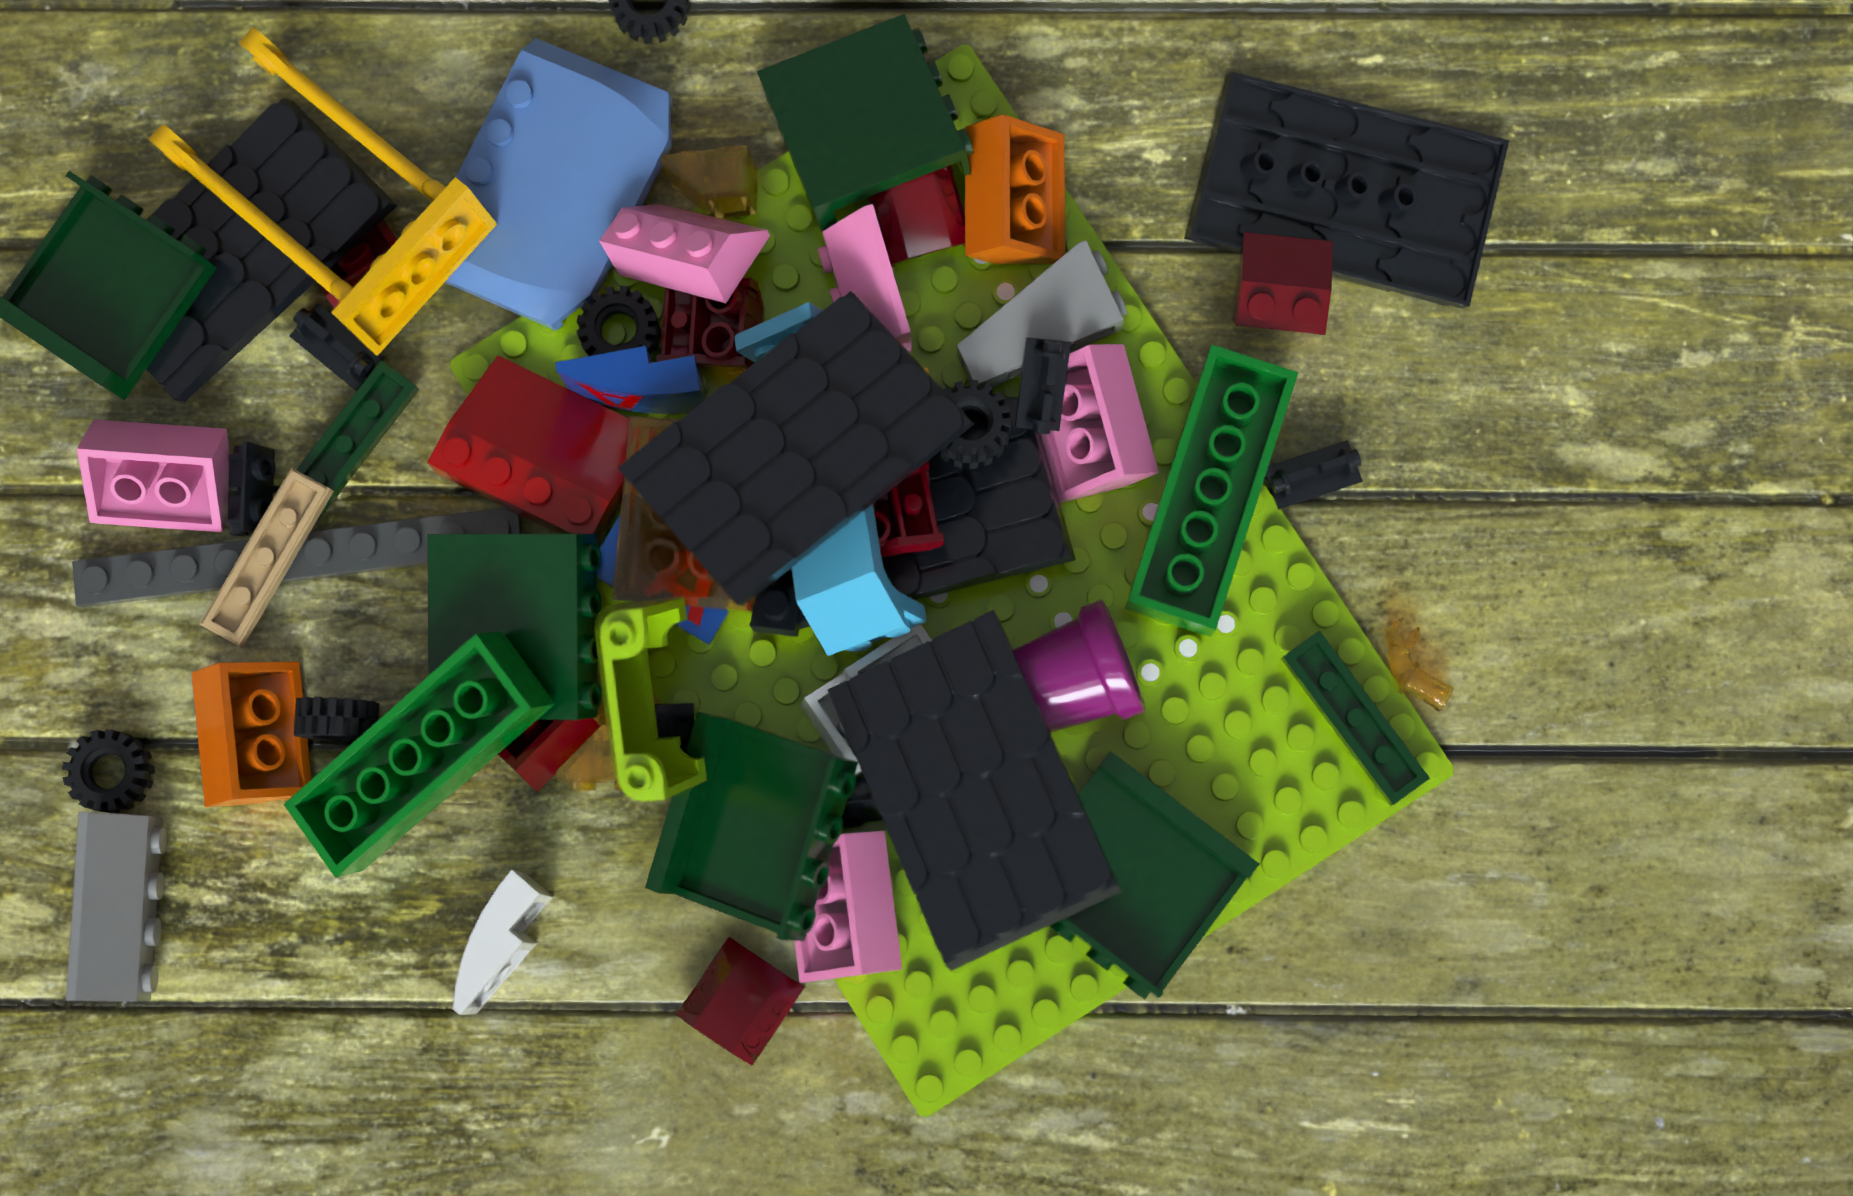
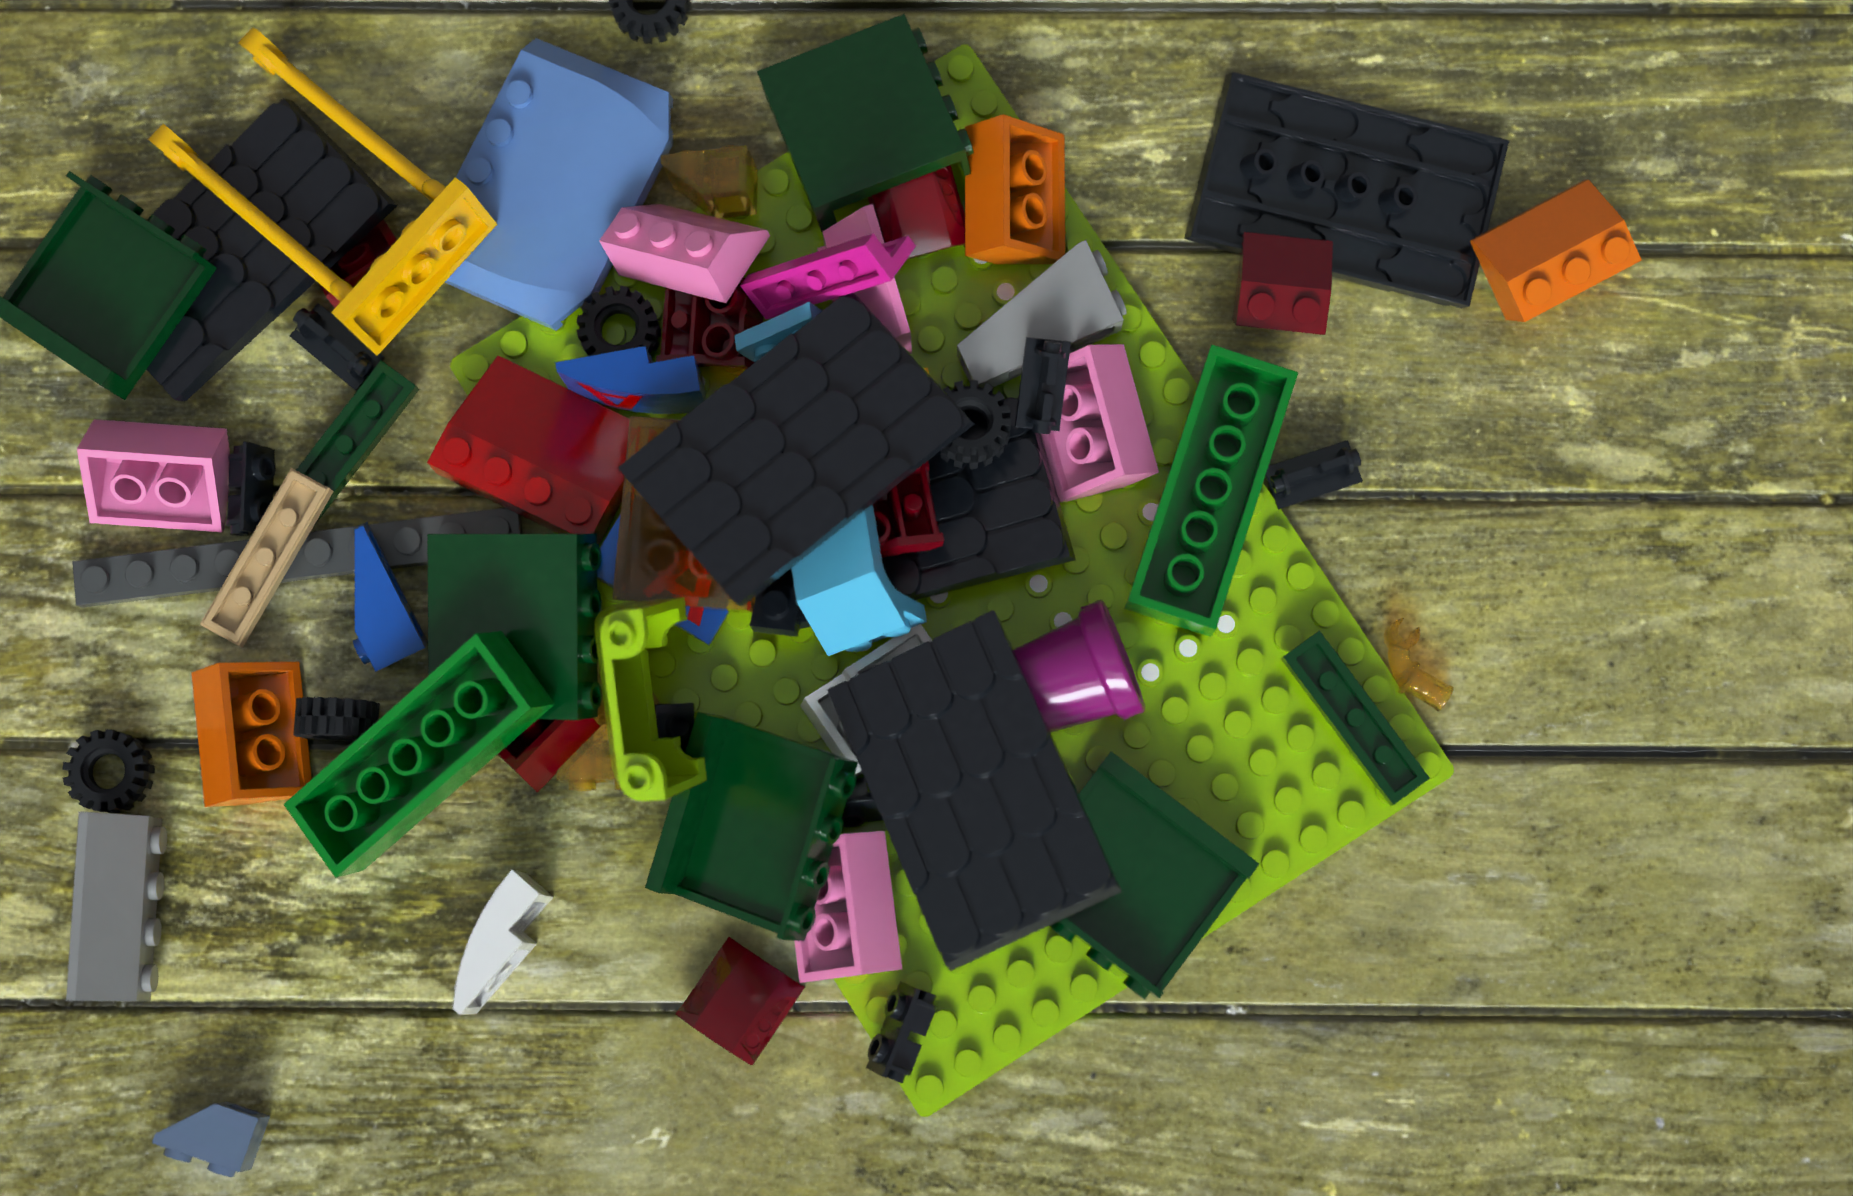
(219, 1134): none -> sand blue slope
(382, 613): none -> blue slope
(826, 274): none -> dark pink fence
(890, 1050): none -> black hinge
(1554, 251): none -> orange slope

